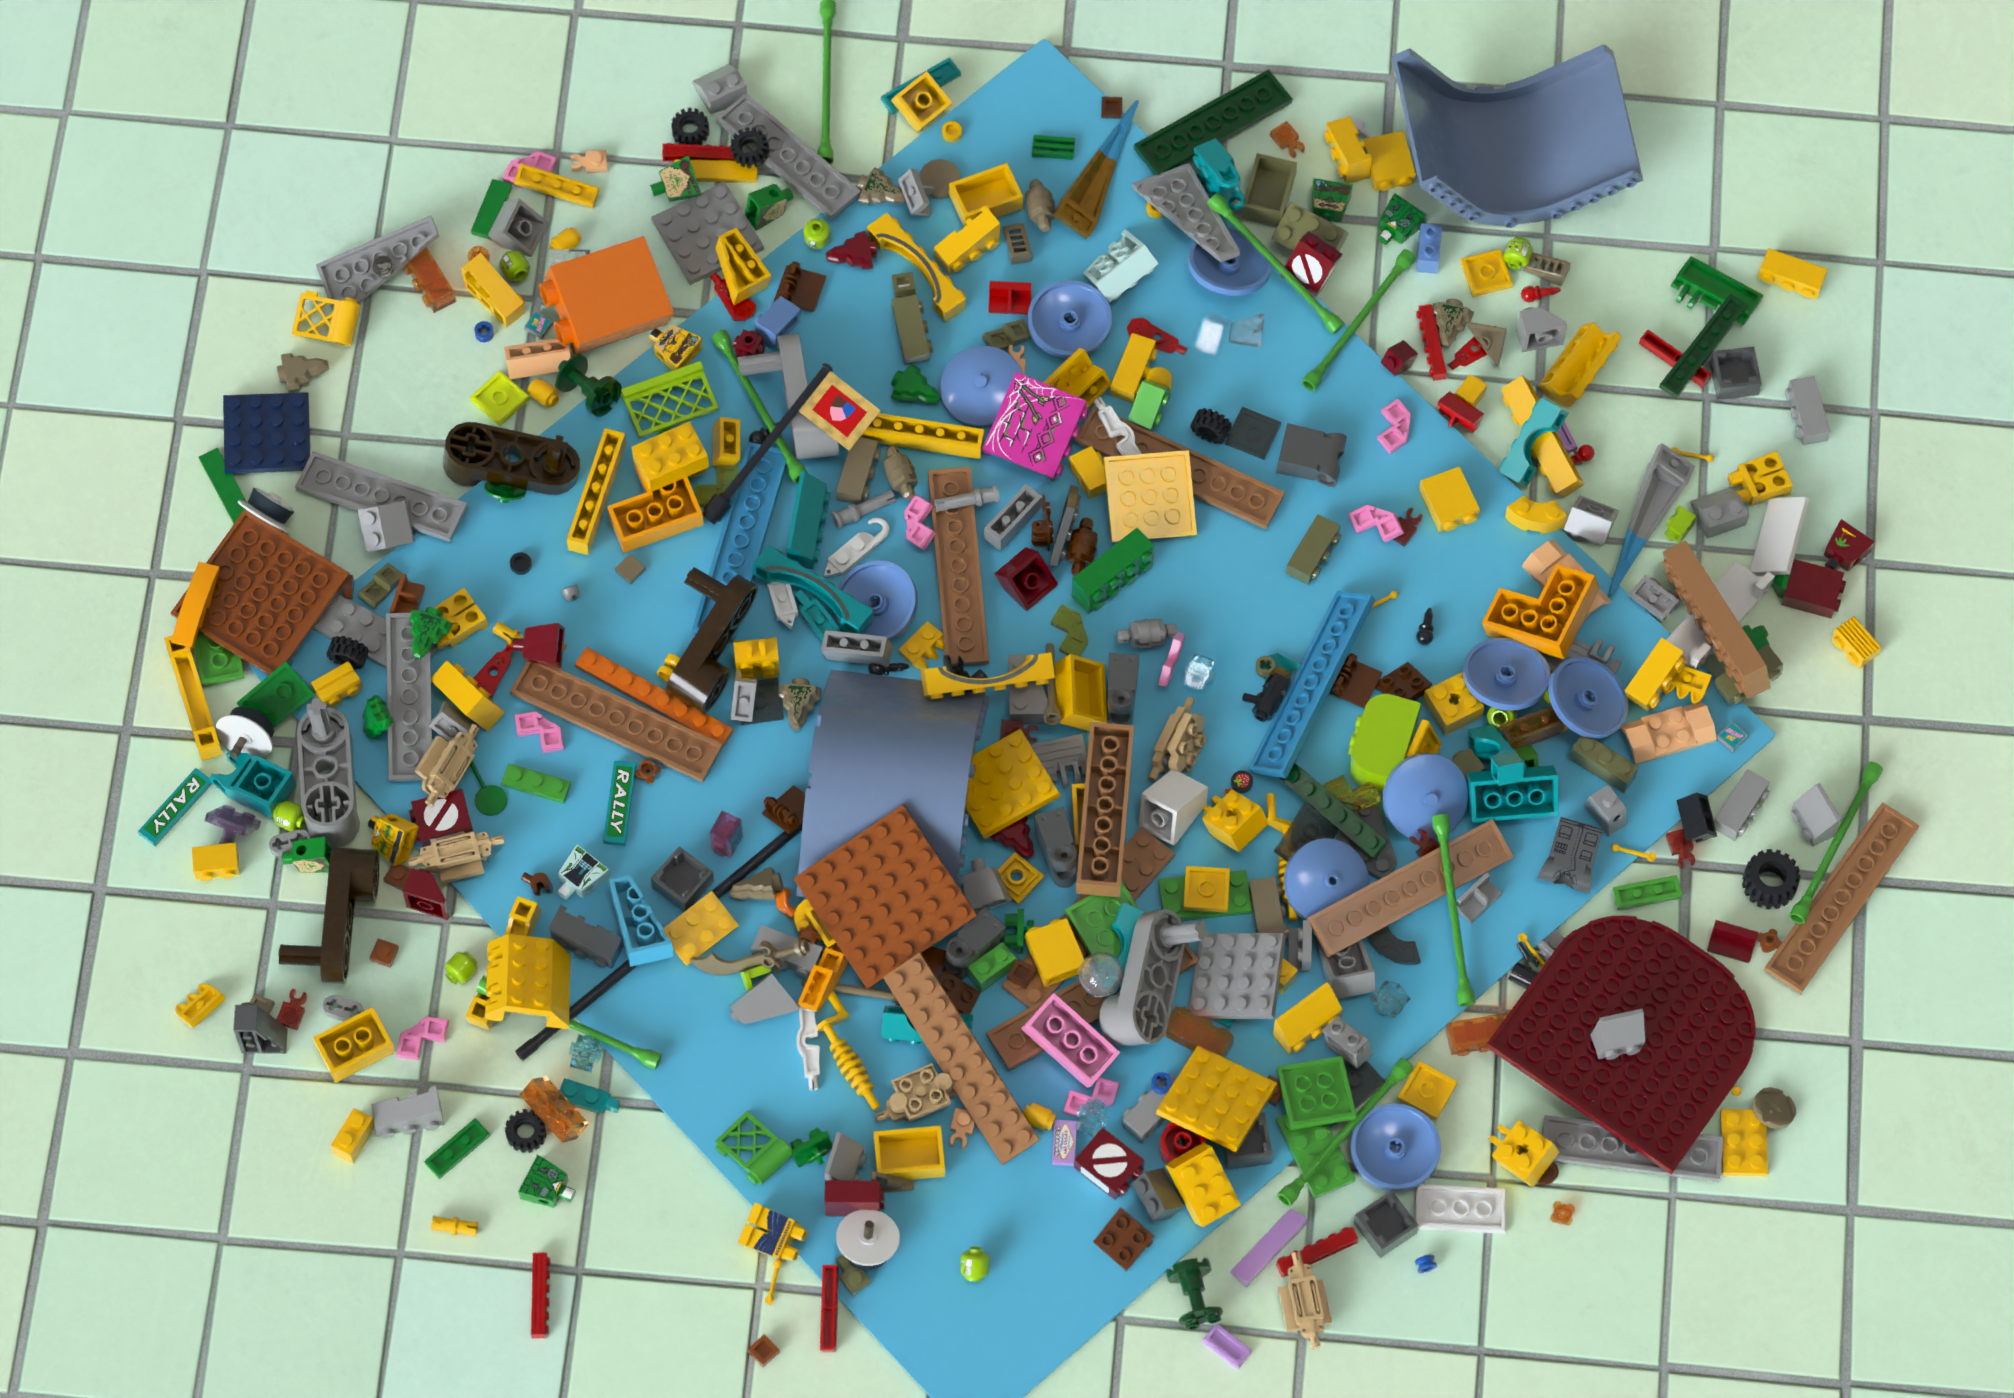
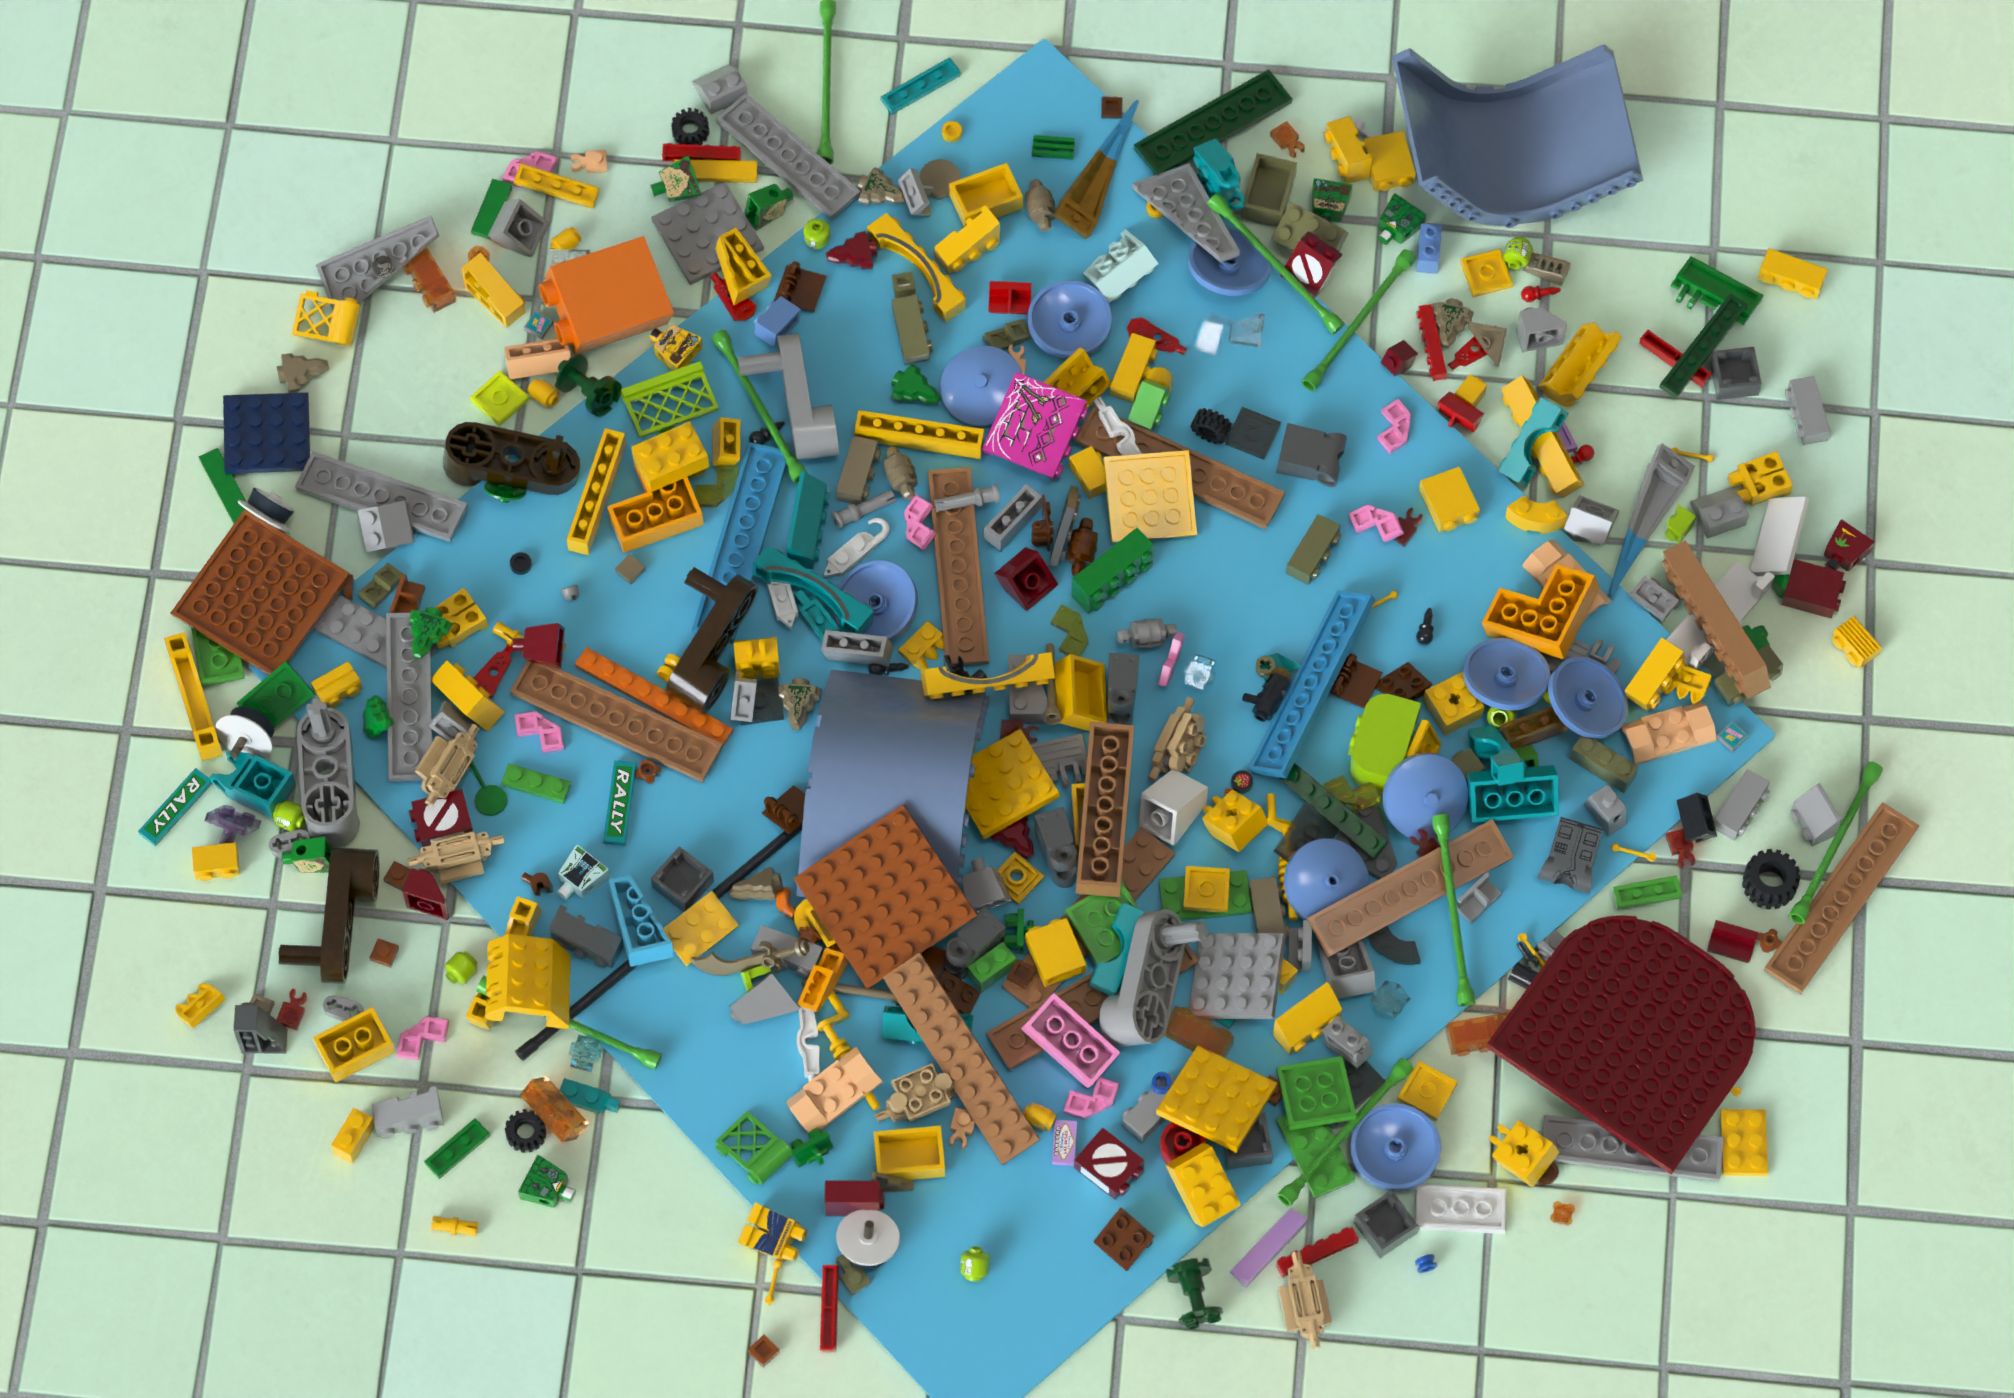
(195, 604): light orange slope -> none
(345, 649): black tyre -> none
(393, 837): yellow torso -> none
(478, 329): blue bush -> none
(514, 266): lime head -> none
(539, 1296): red piece -> none
(726, 834): clear pink brick -> none
(748, 137): black tyre -> none
(748, 344): dark red brick -> none
(827, 404): flag -> none
(833, 1091): none -> light nougat piece
(845, 1159): light grey slope -> none
(921, 101): yellow brick -> none
(1022, 256): dark tan slope -> none
(1092, 1117): clear light blue brick -> none
(1098, 982): clear cylinder -> none
(1157, 1194): dark grey brick -> none
(1227, 1346): lavender tile -> none
(1619, 1034): light grey slope -> none
(1773, 1108): dark tan tile -> none

